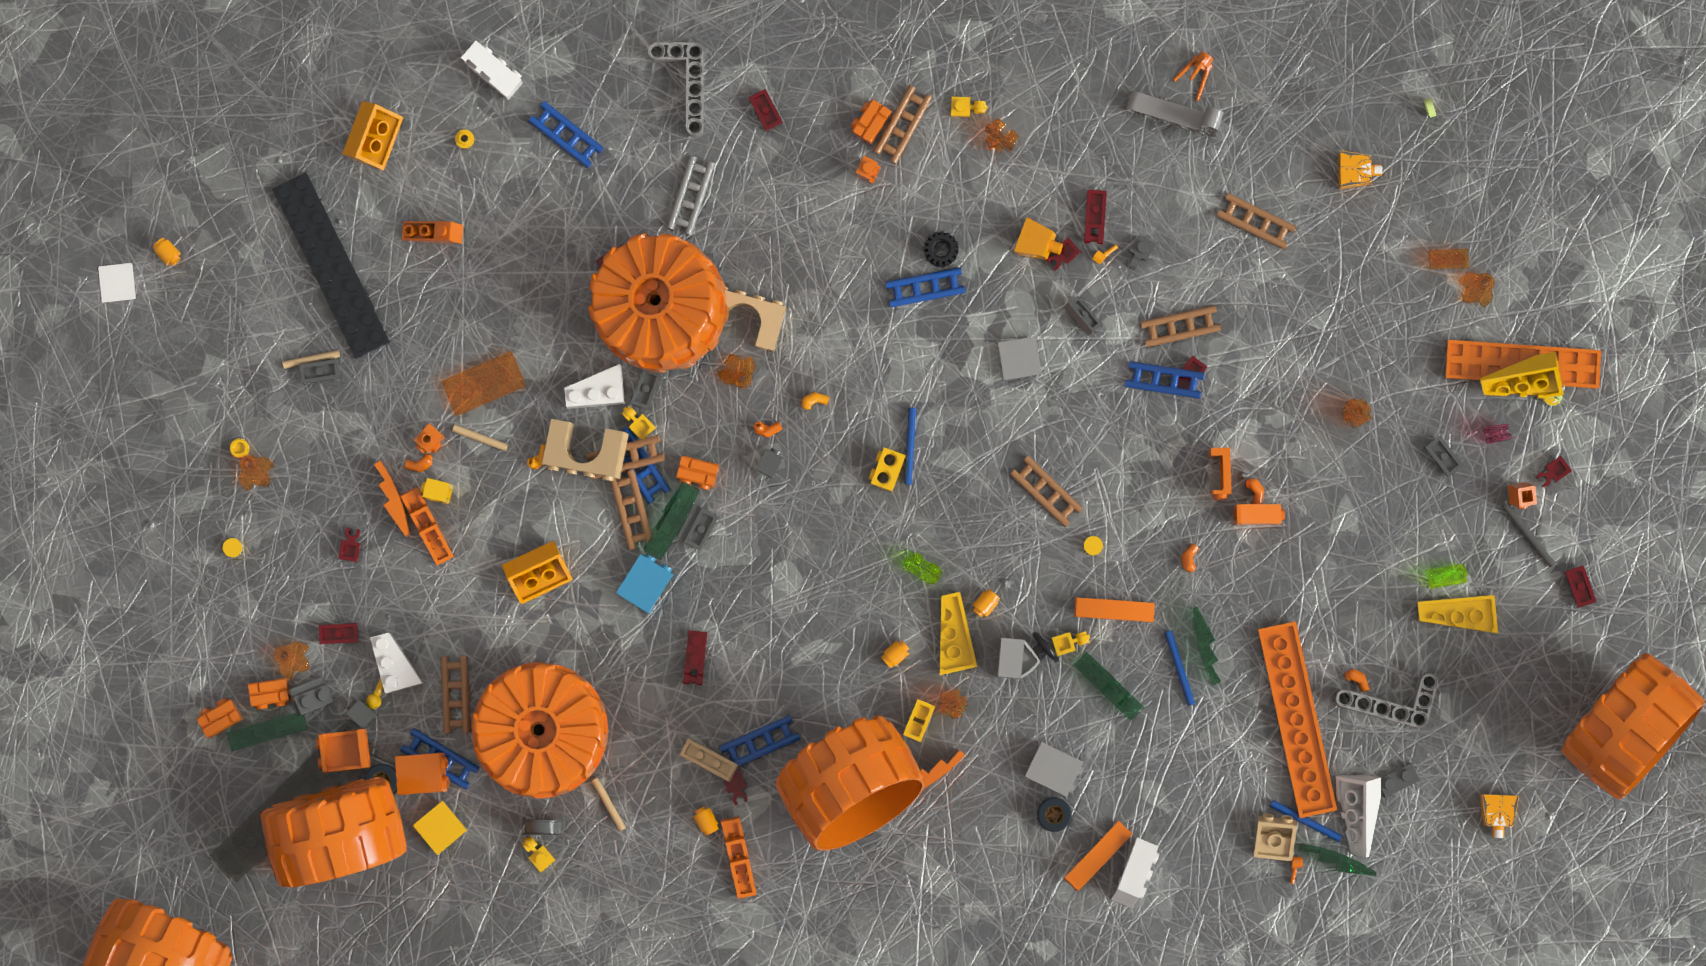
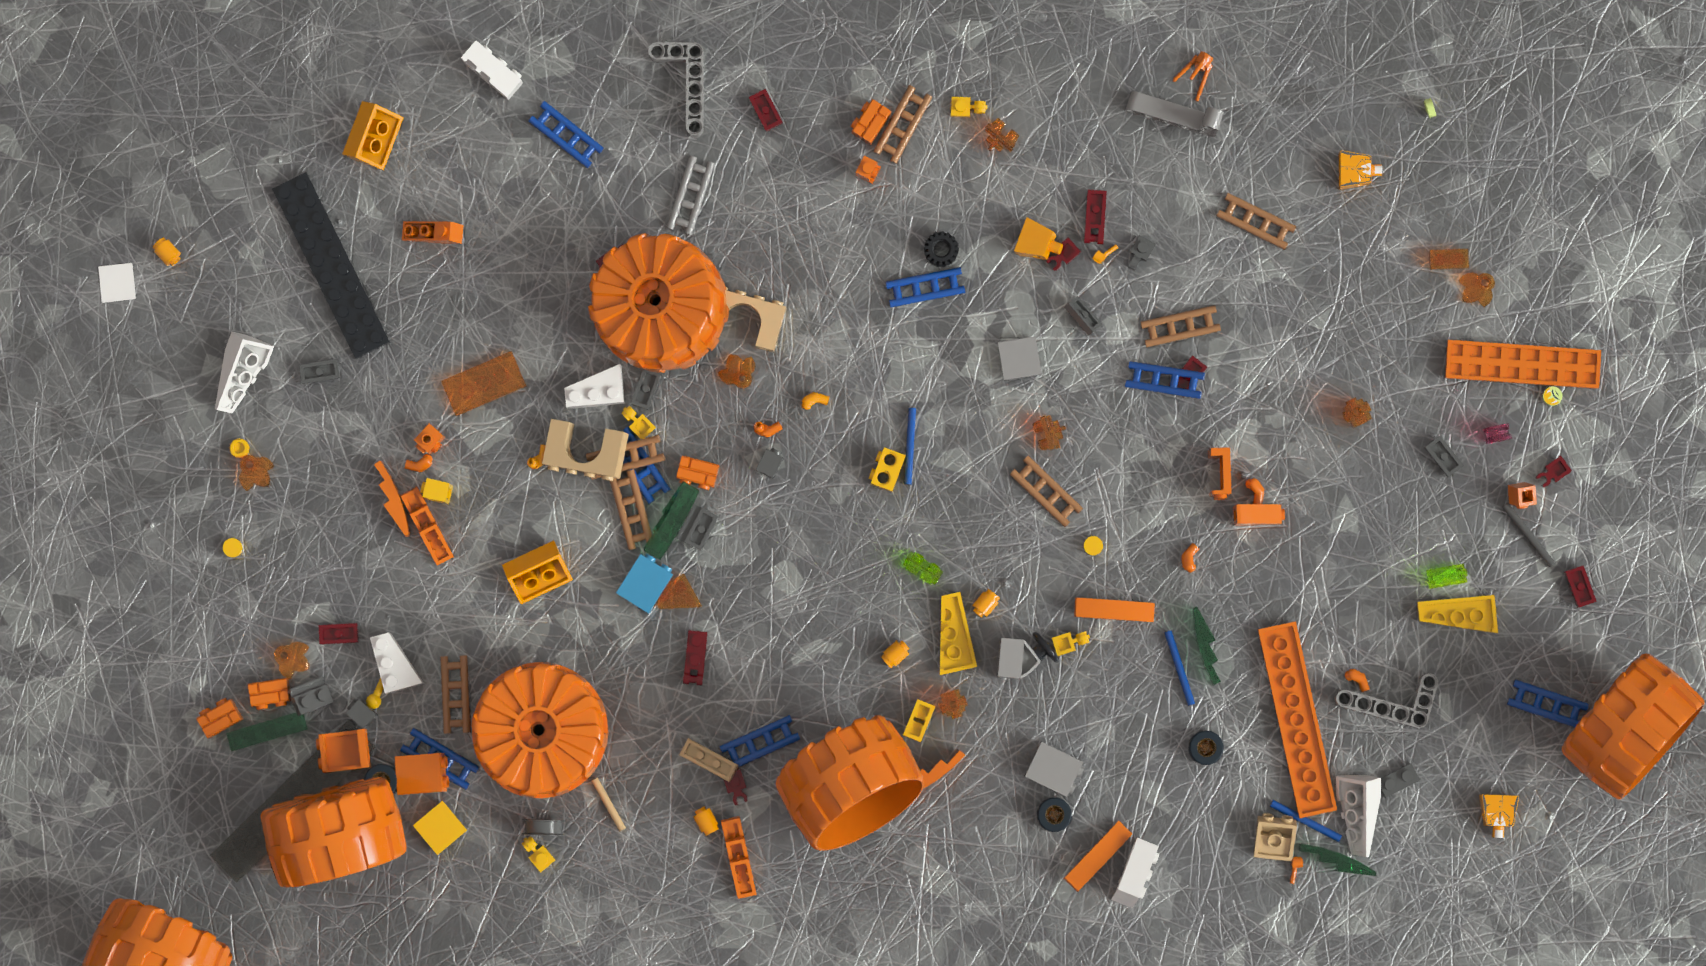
(241, 364): none -> white wedge
(311, 359): tan bar -> none
(350, 549): dark red plate -> none
(468, 143): yellow plate -> none
(479, 437): tan bar -> none
(678, 595): none -> clear orange wing
(1052, 432): none -> clear orange hips
(1108, 686): clear green slope -> none
(1210, 743): none -> black wheel
(1532, 376): yellow wedge -> none
(1536, 707): none -> blue bar

